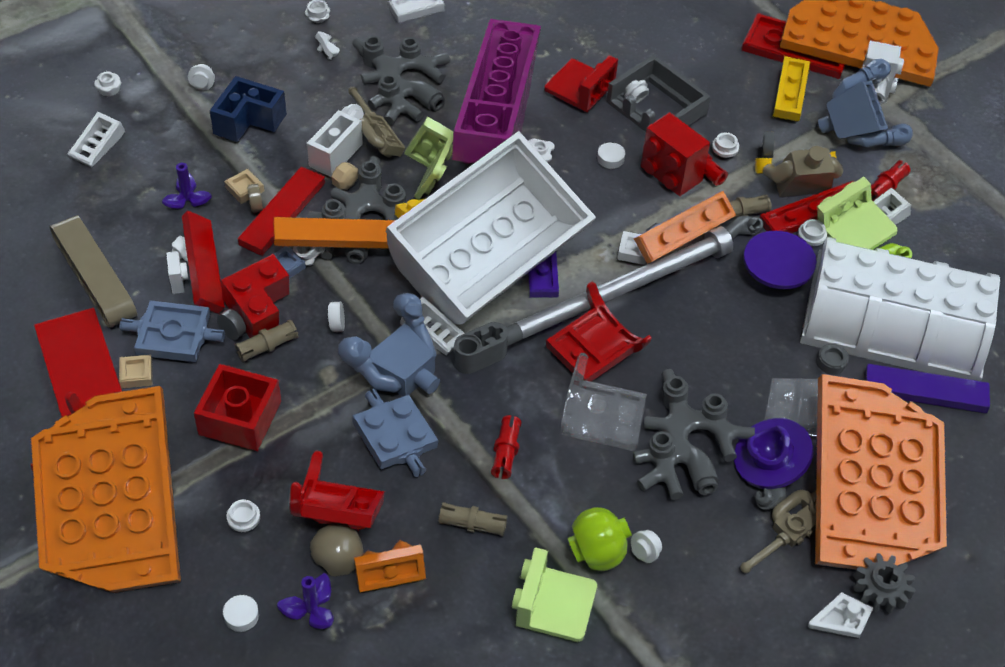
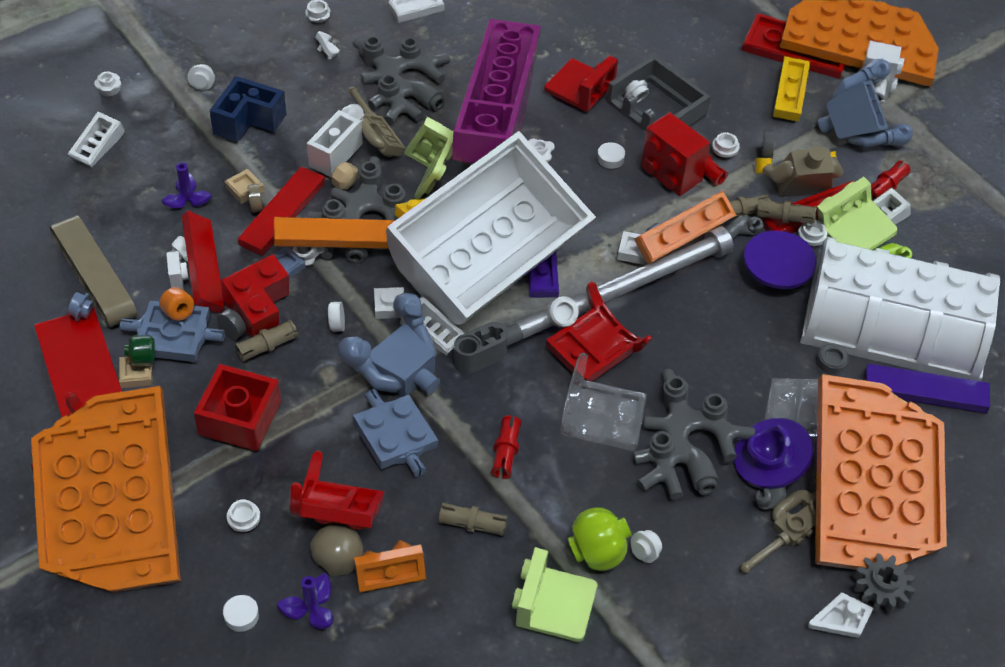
(80, 306): none -> sand blue plate
(140, 350): none -> dark green piece
(176, 304): none -> orange piece
(384, 302): none -> white plate
(562, 311): none -> white tile
(787, 211): none -> dark tan pin

